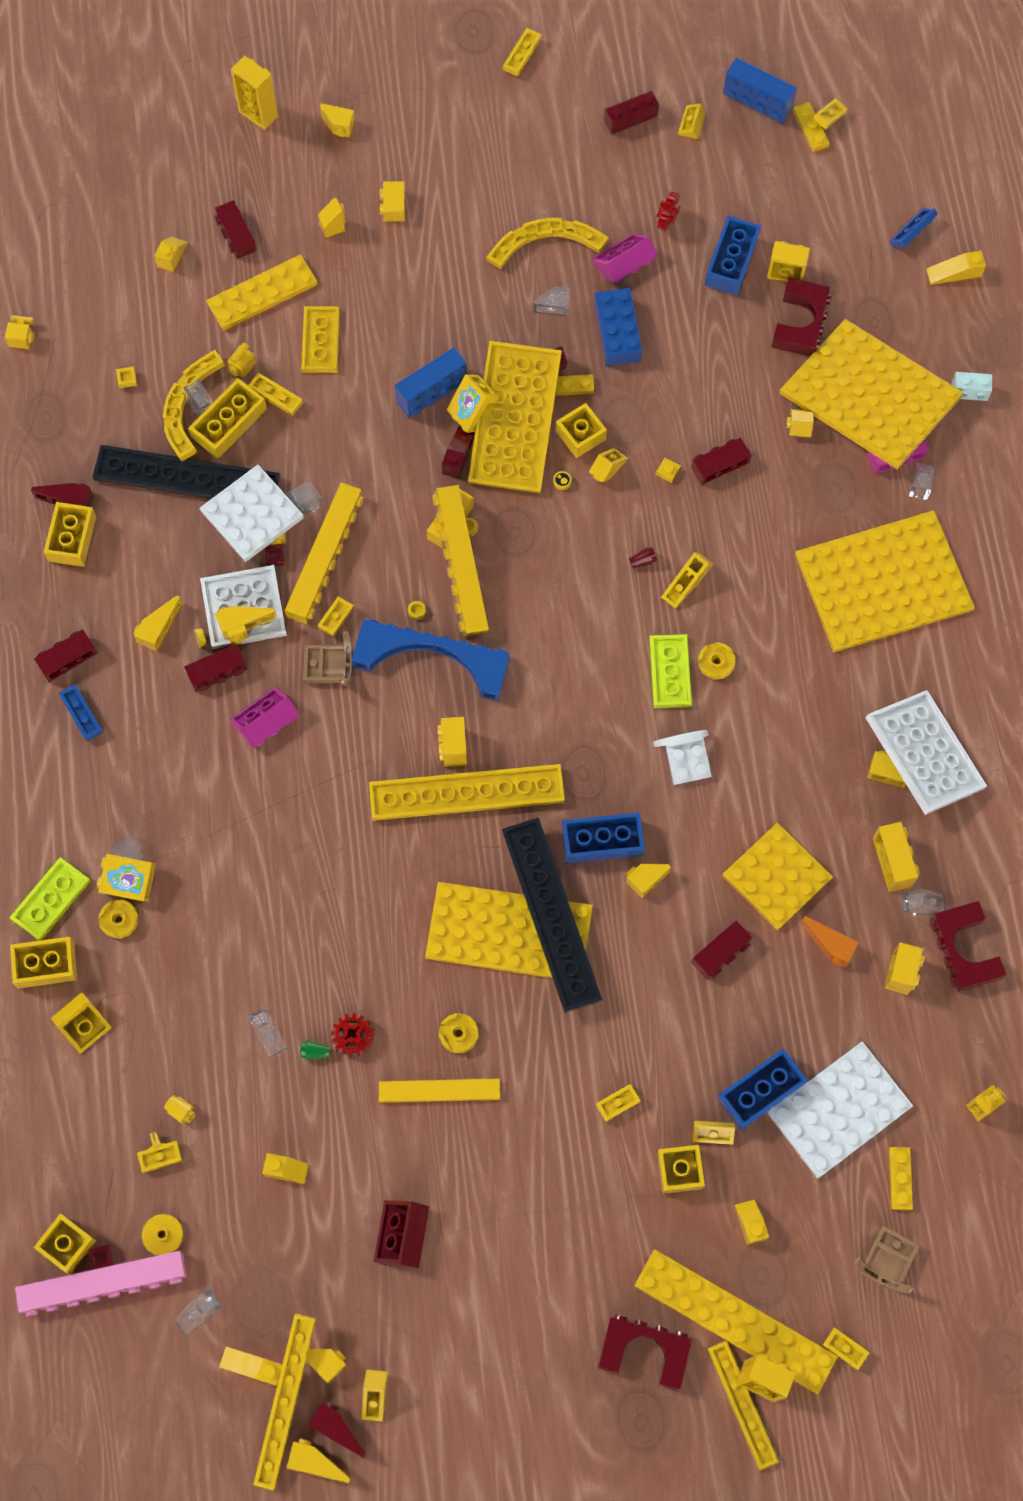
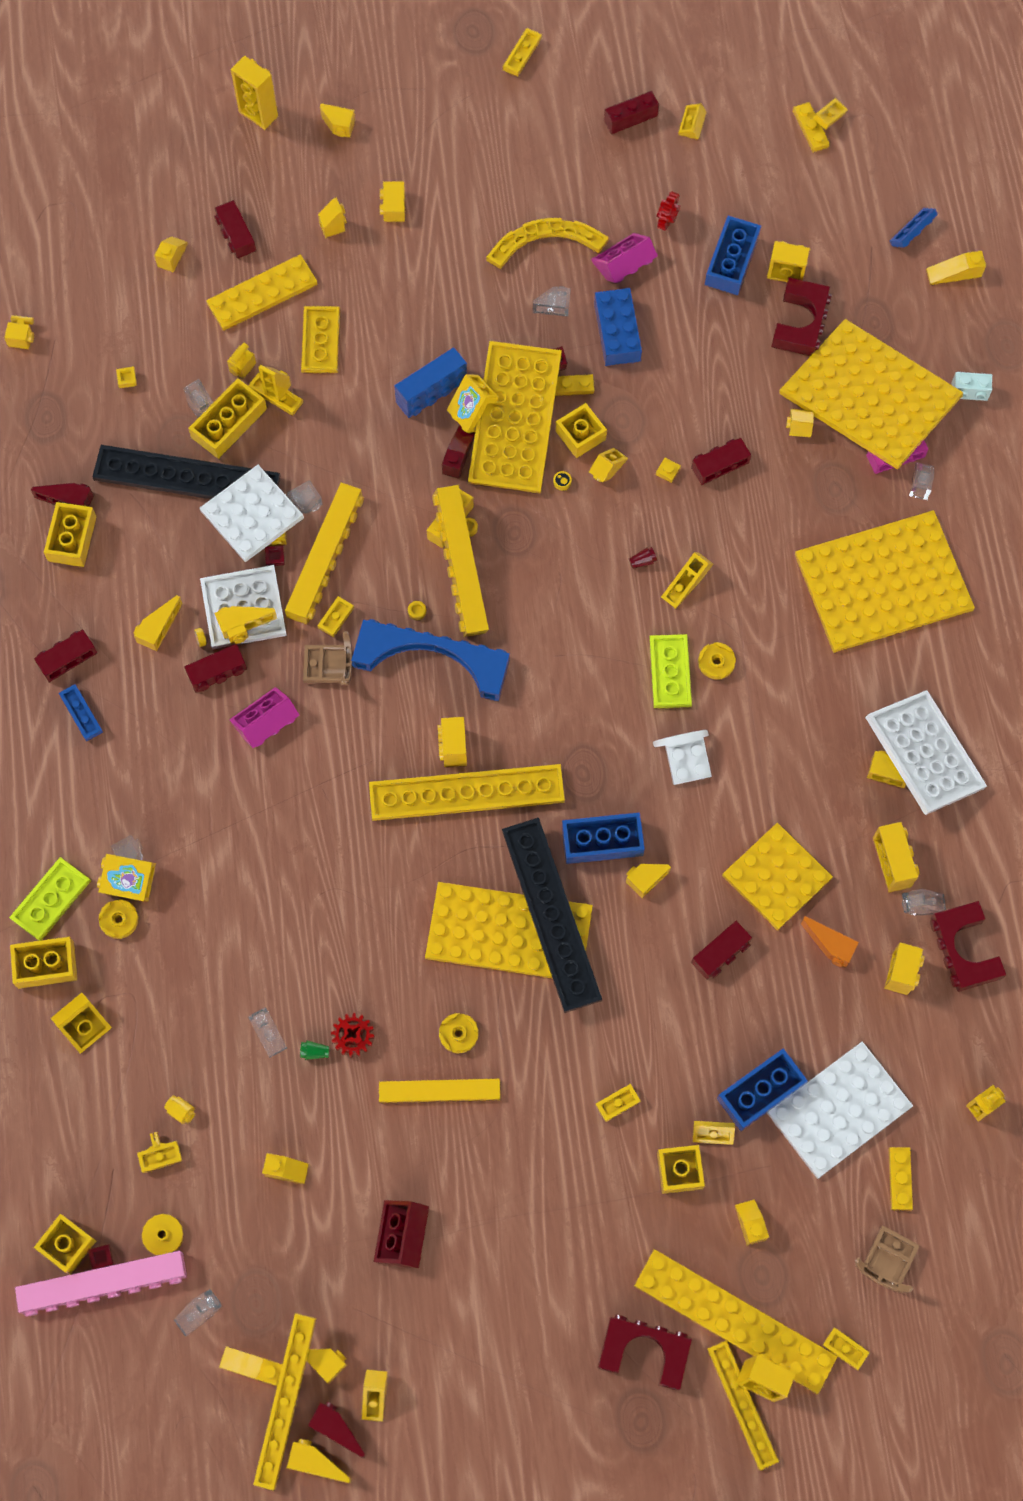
(177, 399): yellow plate -> none
(274, 382): none -> yellow slope
(759, 90): blue brick -> none

